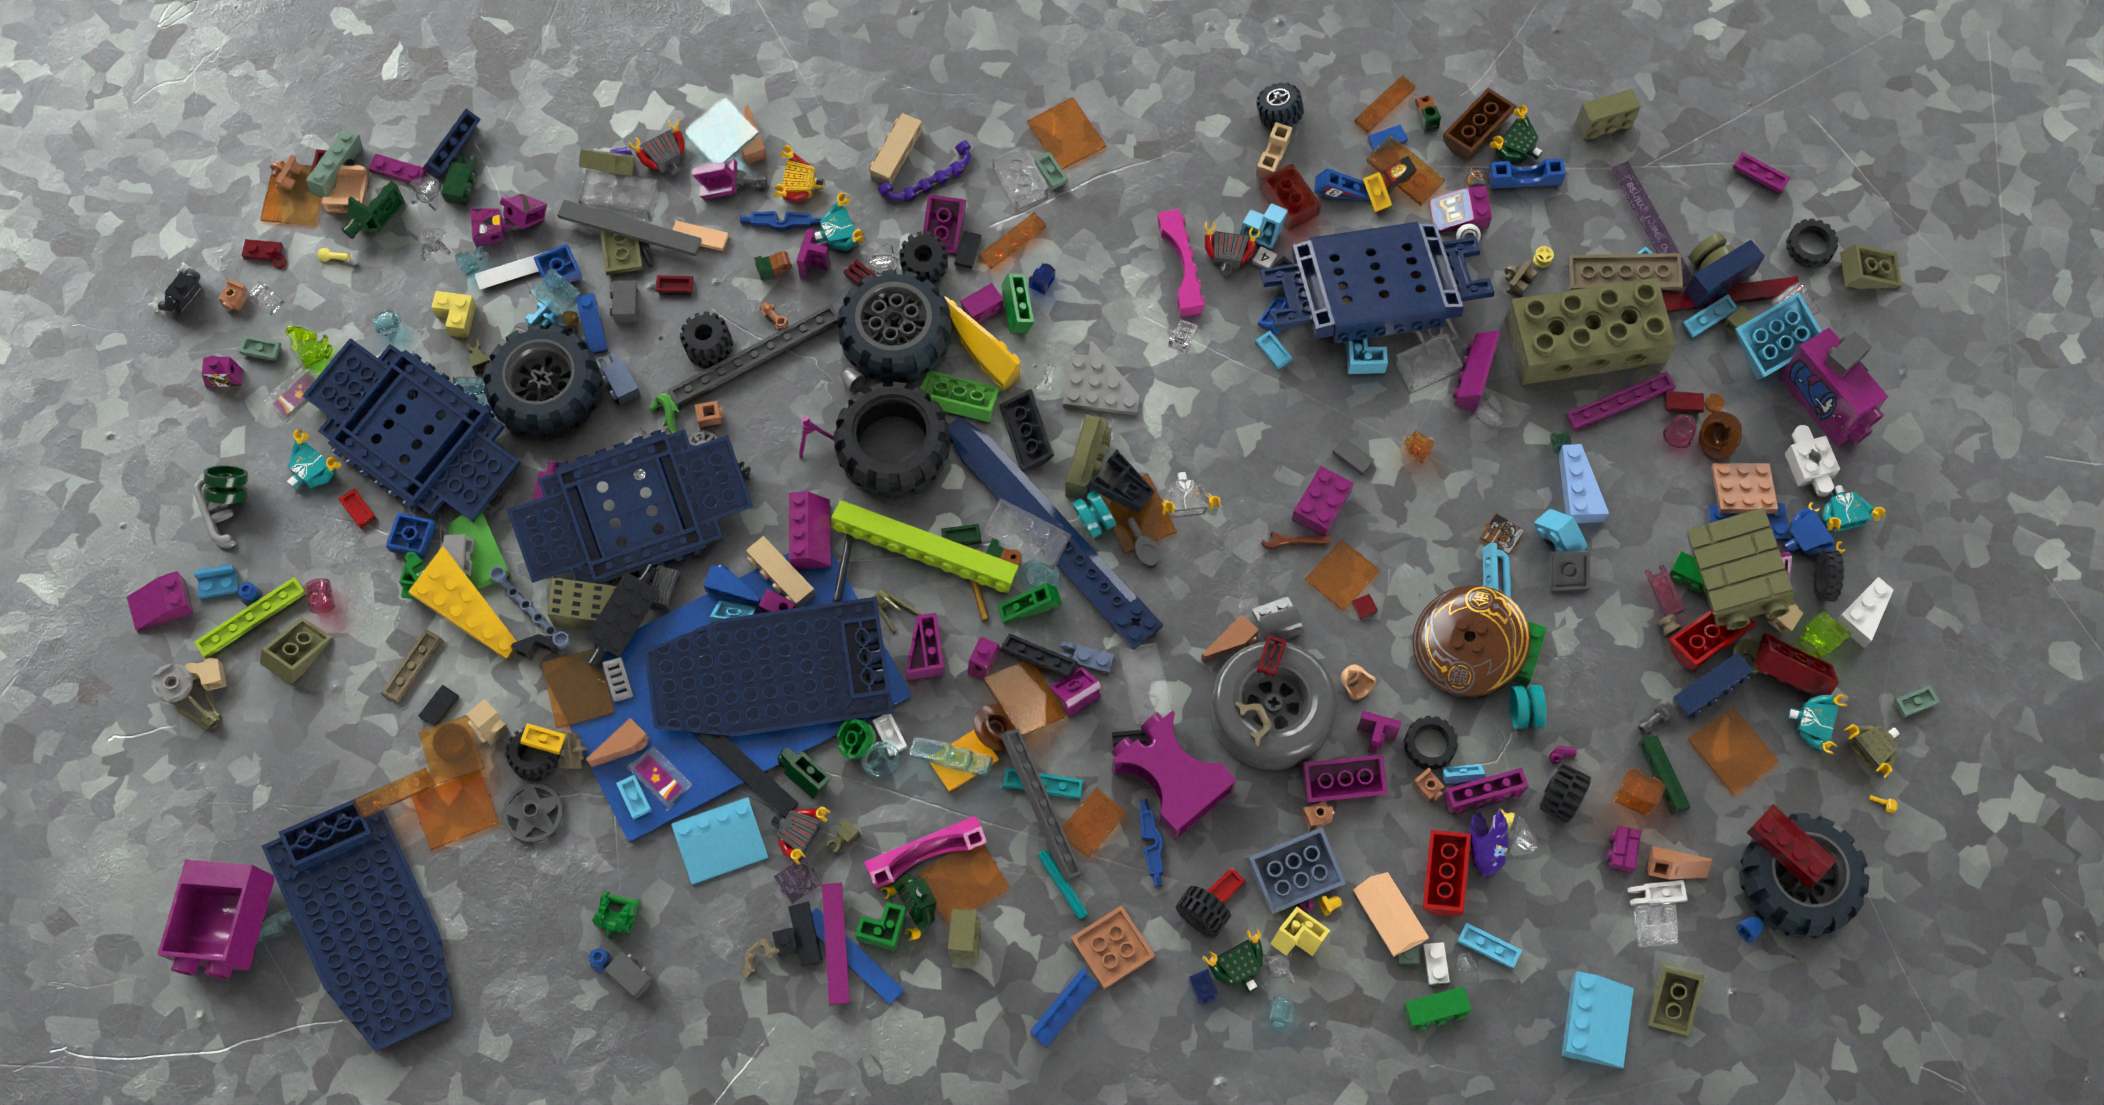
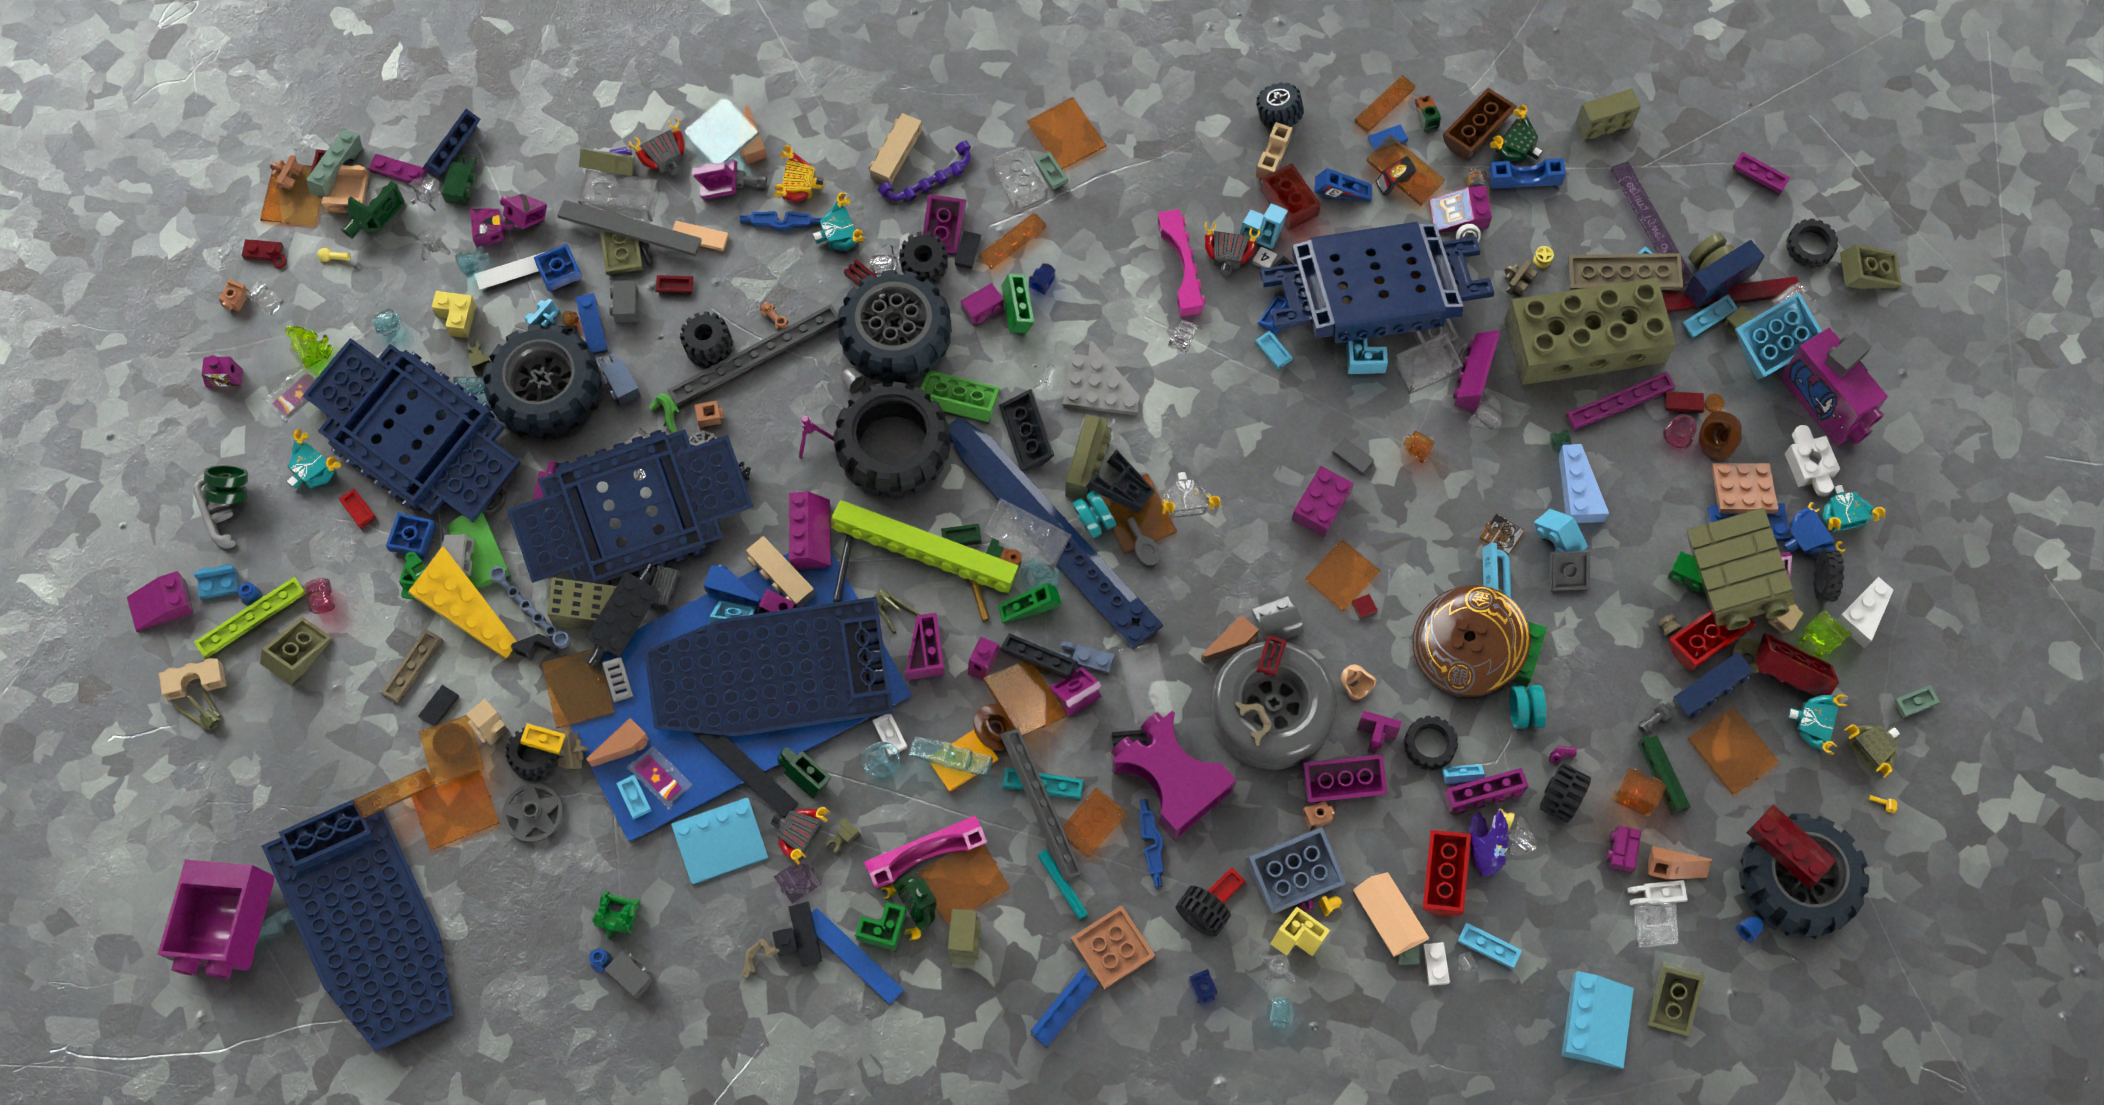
(165, 676): light grey plate -> none
(180, 291): black torso -> none
(260, 348): sand green plate -> none
(555, 292): clear light blue hinge -> none
(773, 264): leg -> none
(812, 255): magenta bracket -> none
(835, 944): magenta tile -> none
(855, 738): green cylinder -> none
(985, 349): yellow wedge -> none
(1239, 963): dark green torso -> none
(1280, 540): copper piece -> none
(1377, 192): yellow plate -> none
(1426, 792): nougat brick -> none
(1437, 1008): green brick -> none
(1665, 591): clear pink hinge -> none

